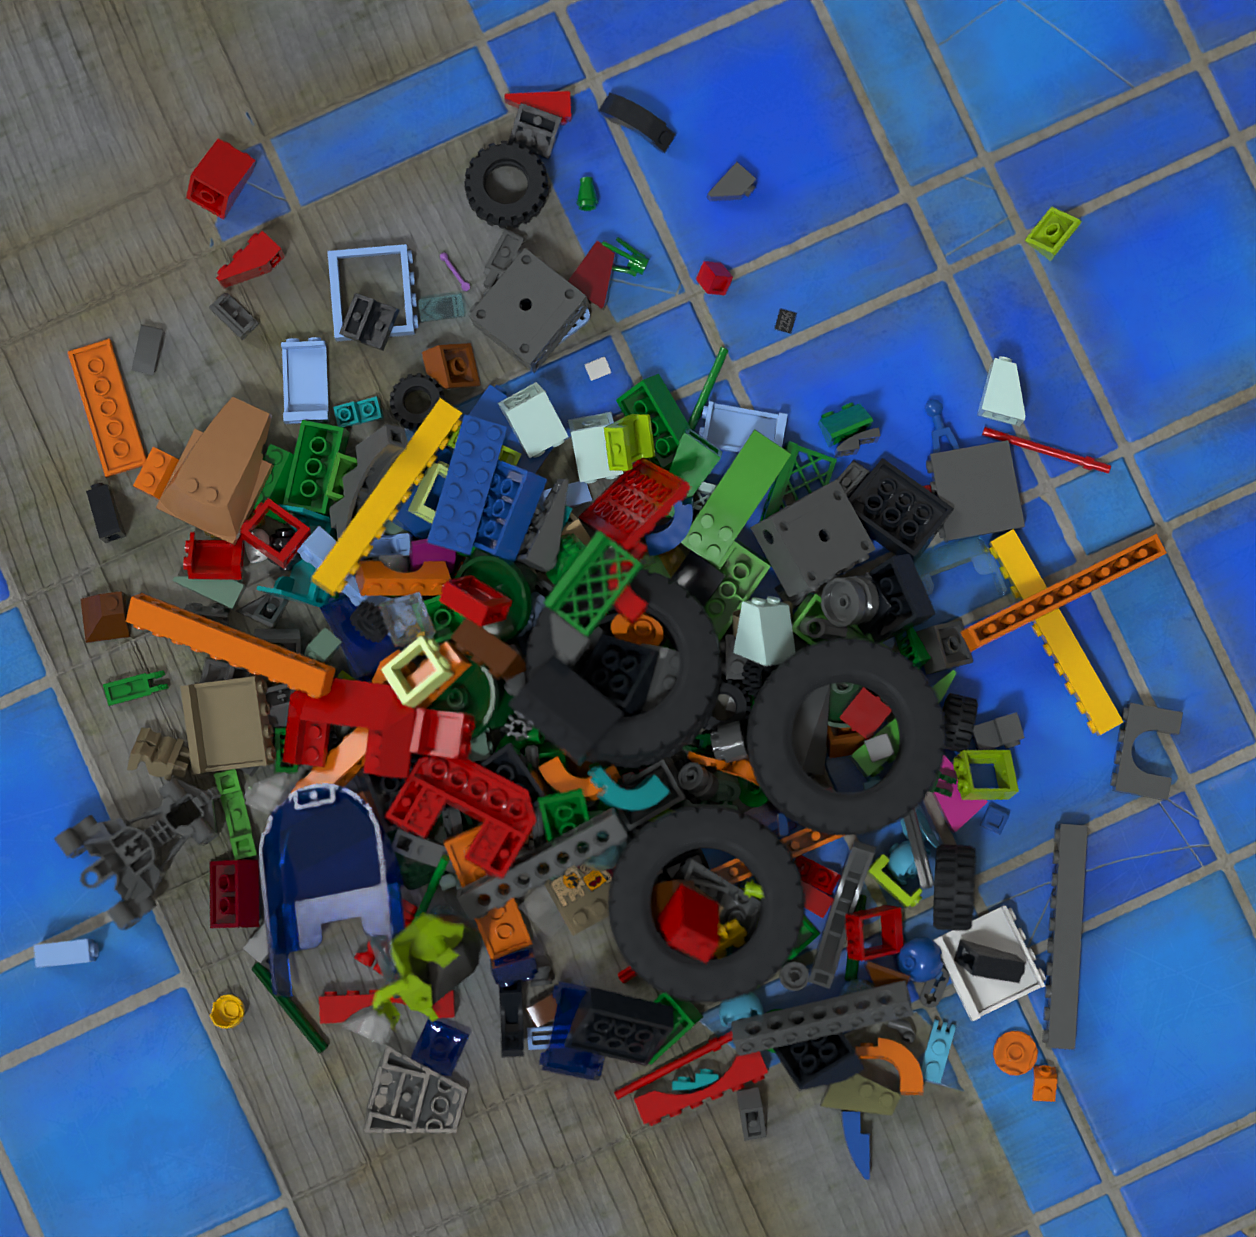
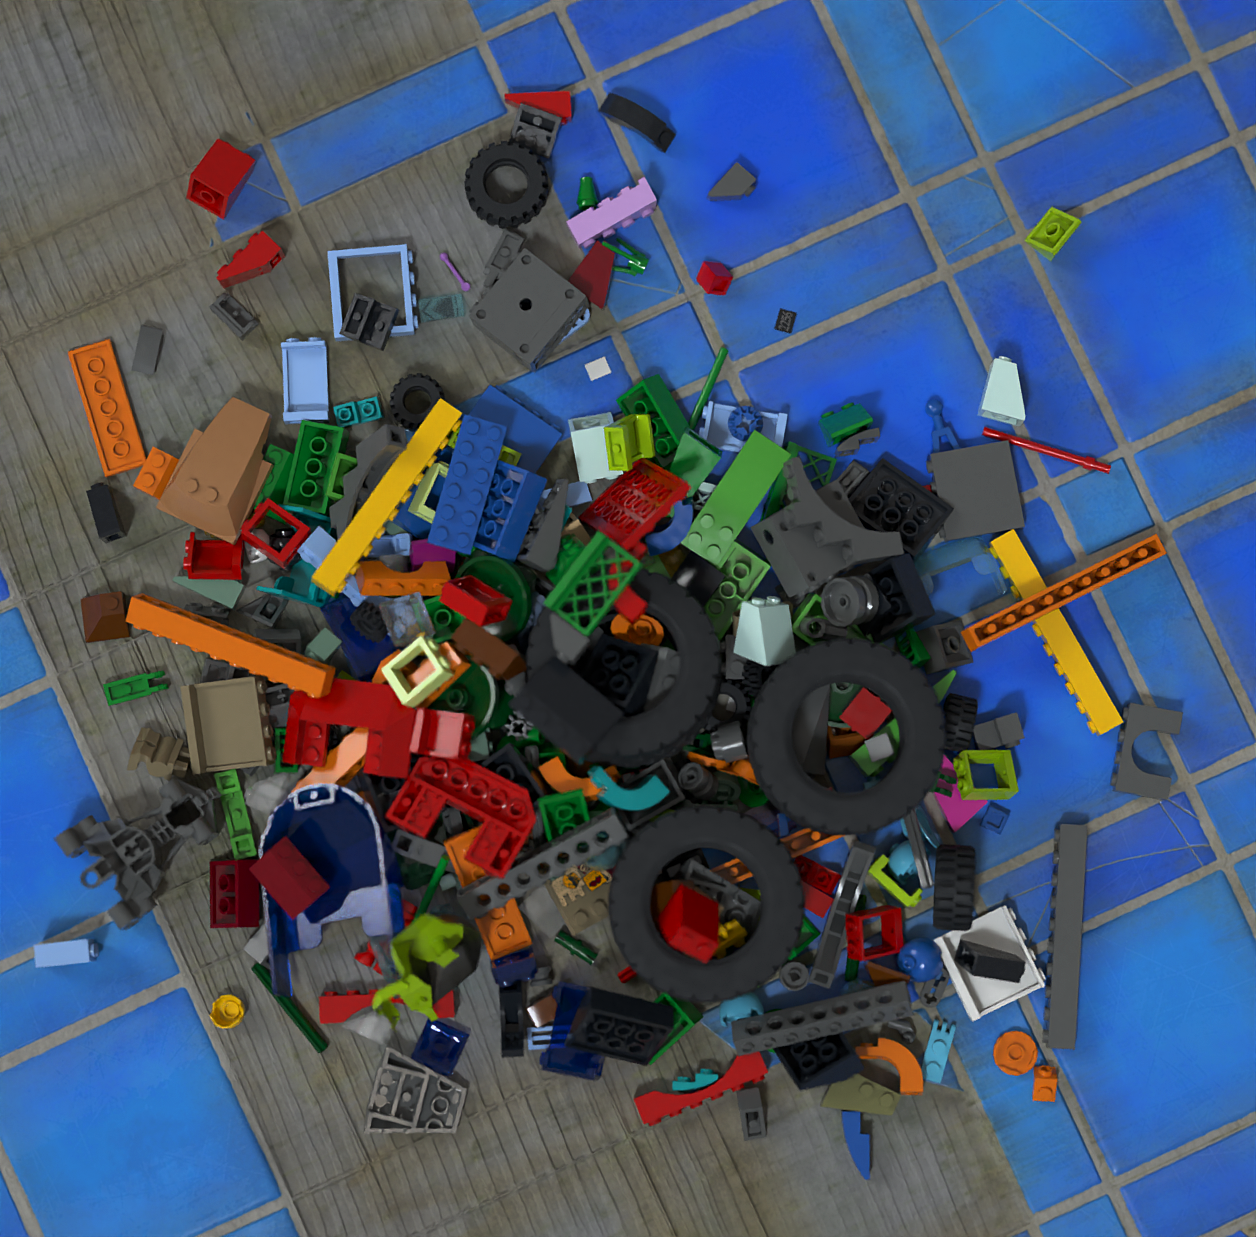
(289, 878): none -> dark red slope
(452, 365): dark orange slope -> none
(533, 420): light aqua slope -> none
(576, 947): none -> dark green pin
(612, 214): none -> lavender wedge
(713, 1045): red bar -> none
(735, 419): none -> blue gear
(753, 889): lime pin -> none
(830, 529): none -> dark grey arch

